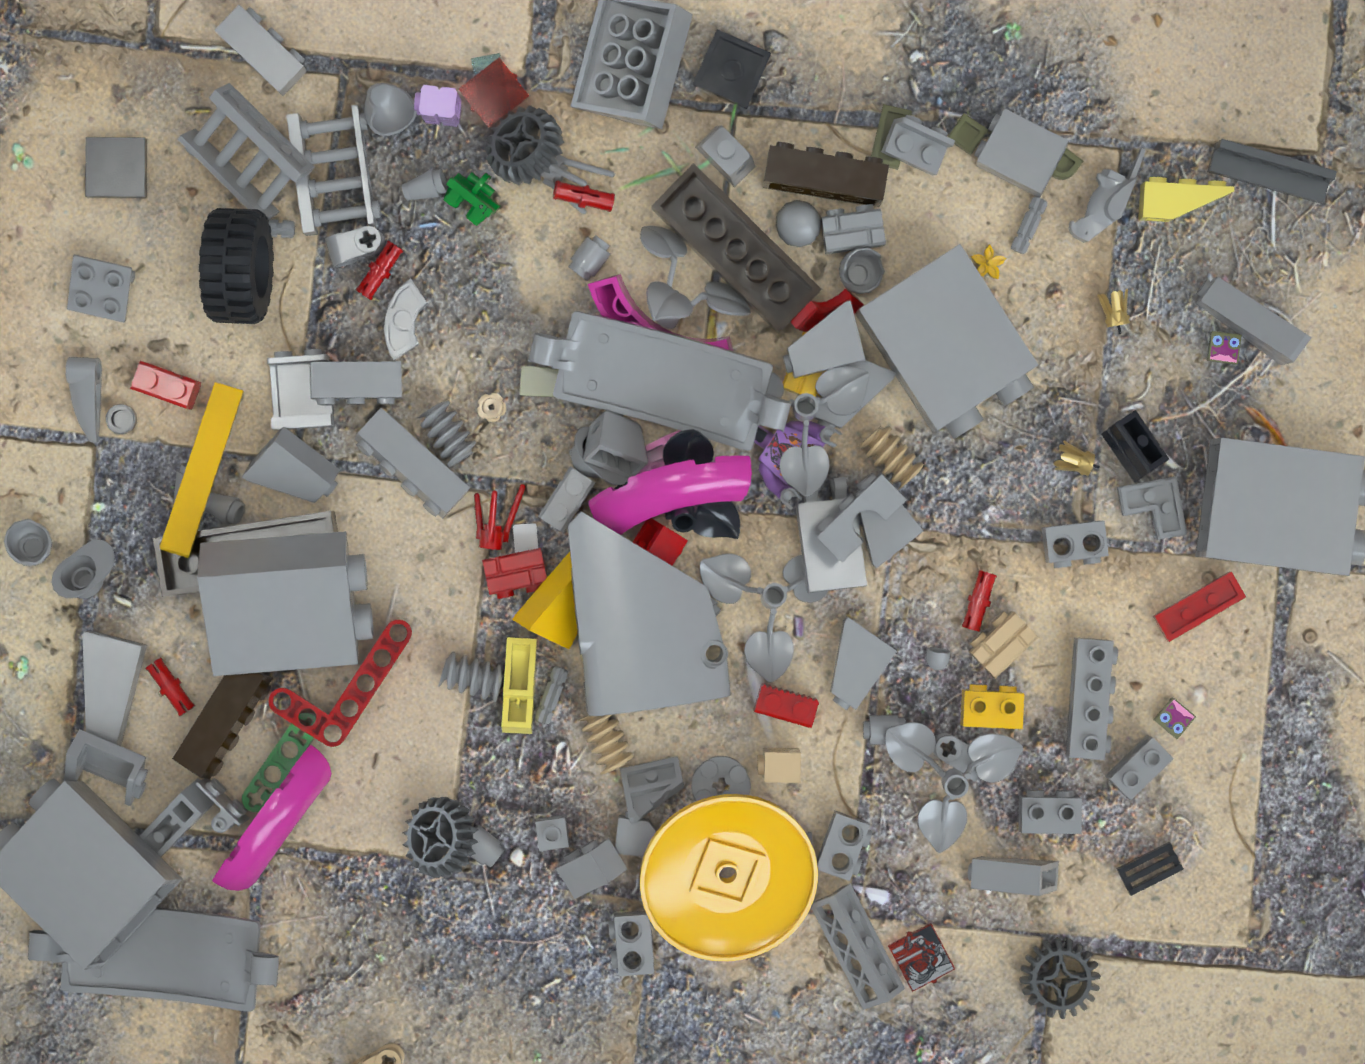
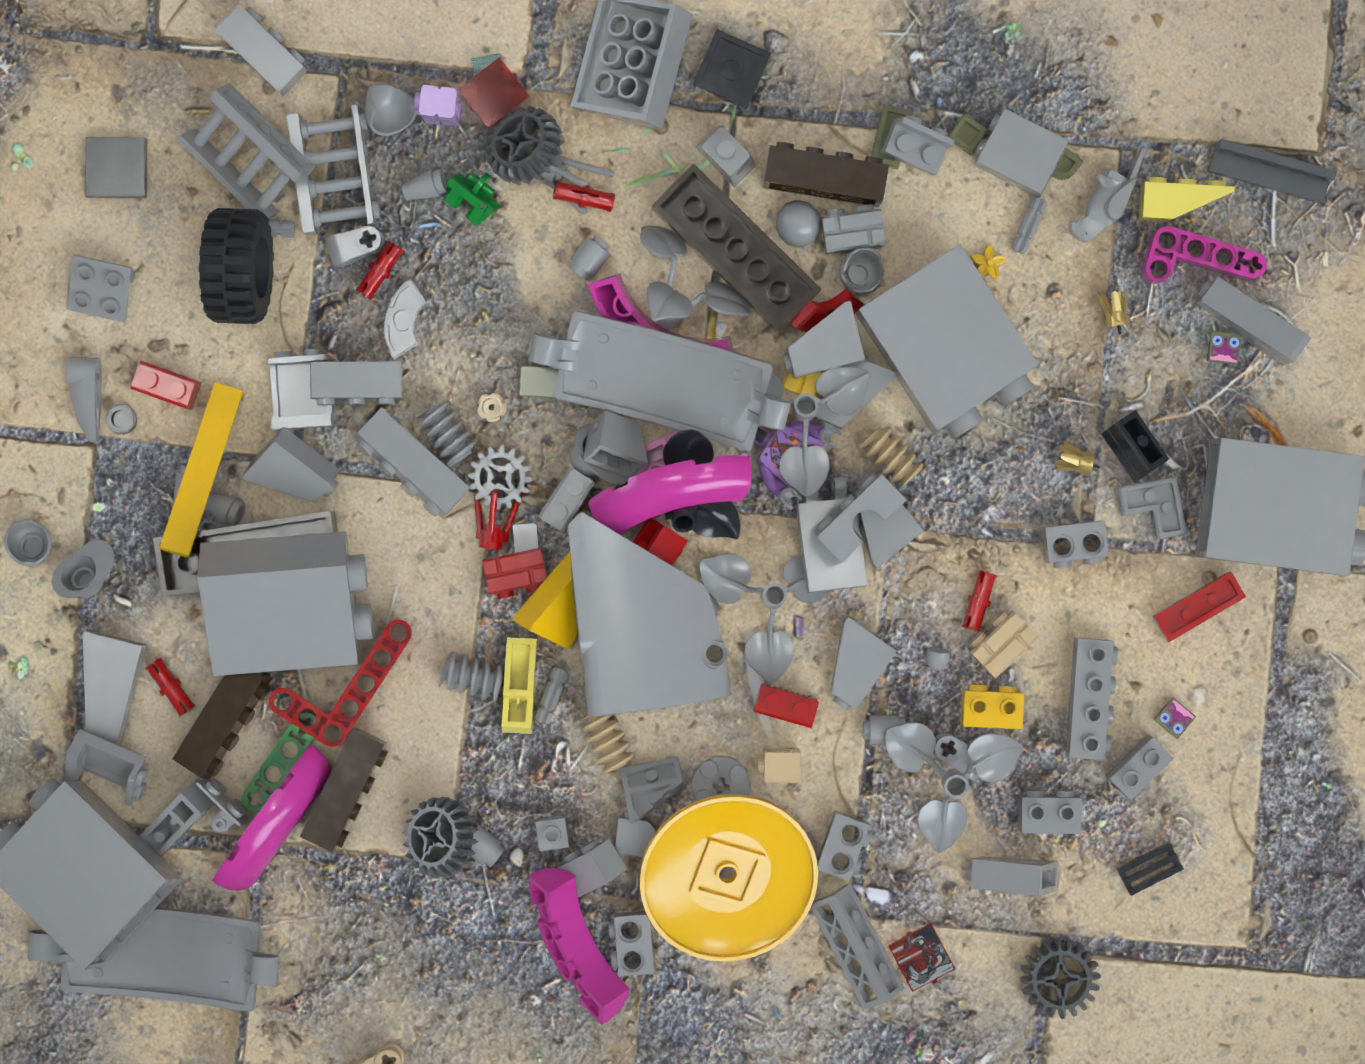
(344, 789): none -> dark brown brick
(511, 468): none -> light grey gear
(572, 944): none -> dark pink brick
(1205, 260): none -> dark pink beam

